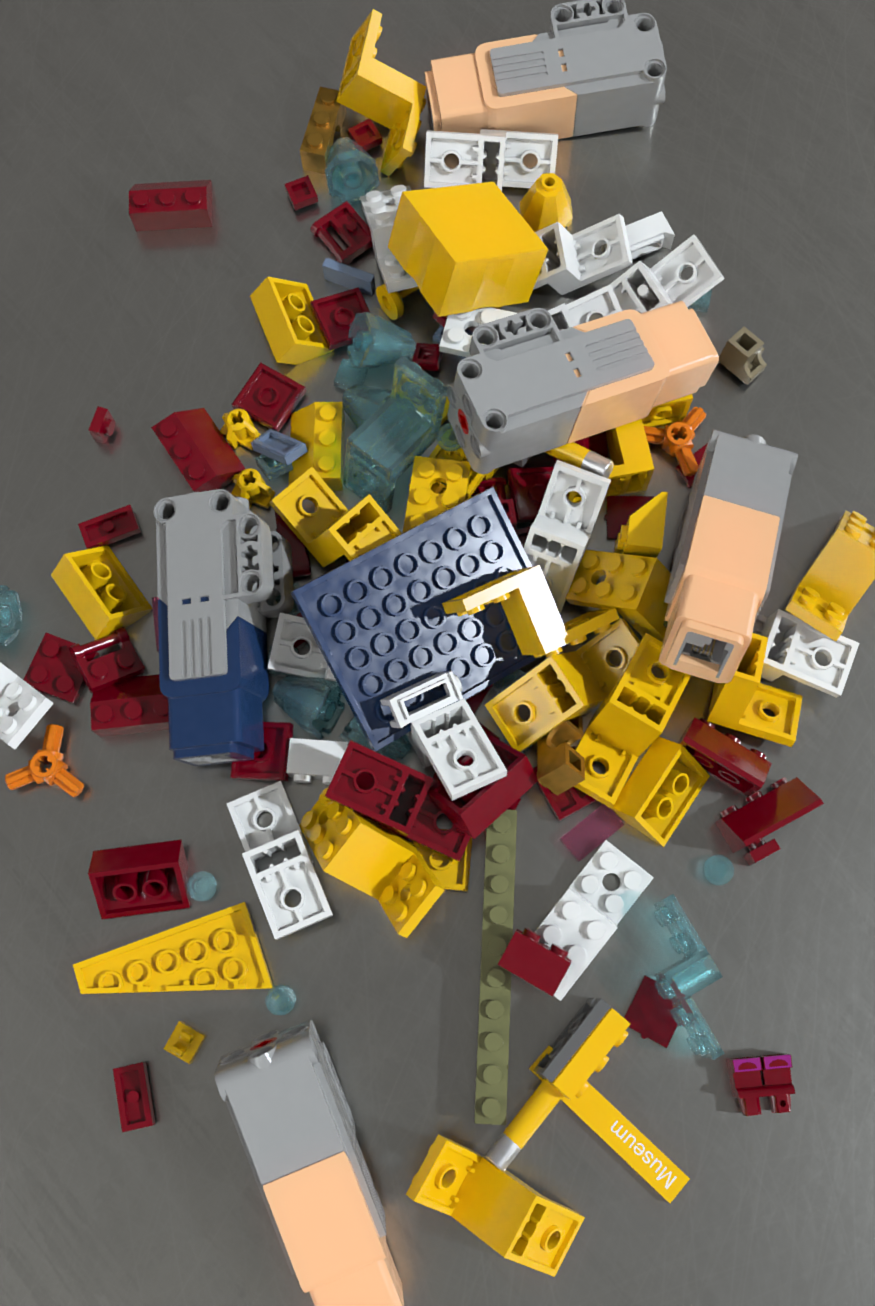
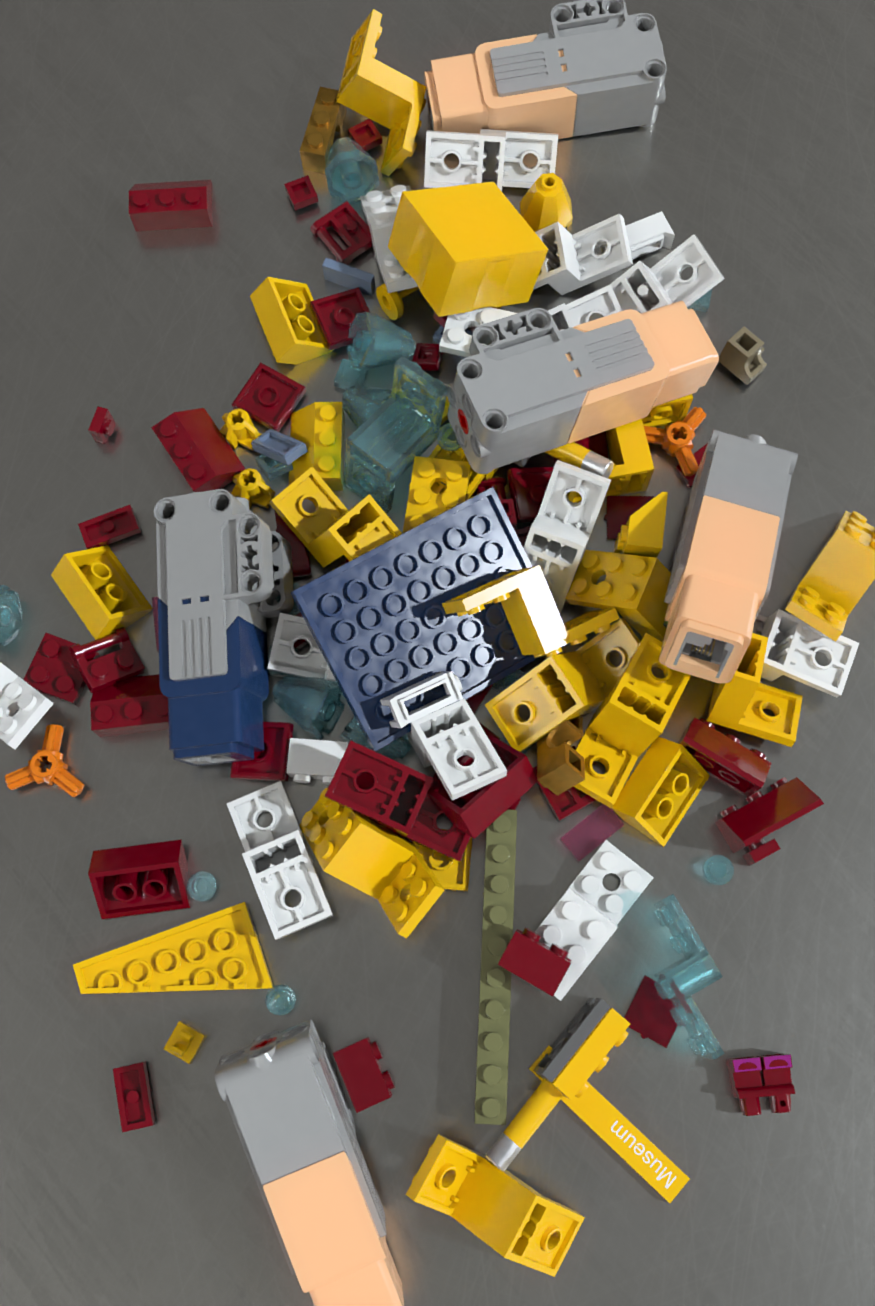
(363, 1074): none -> dark red brick

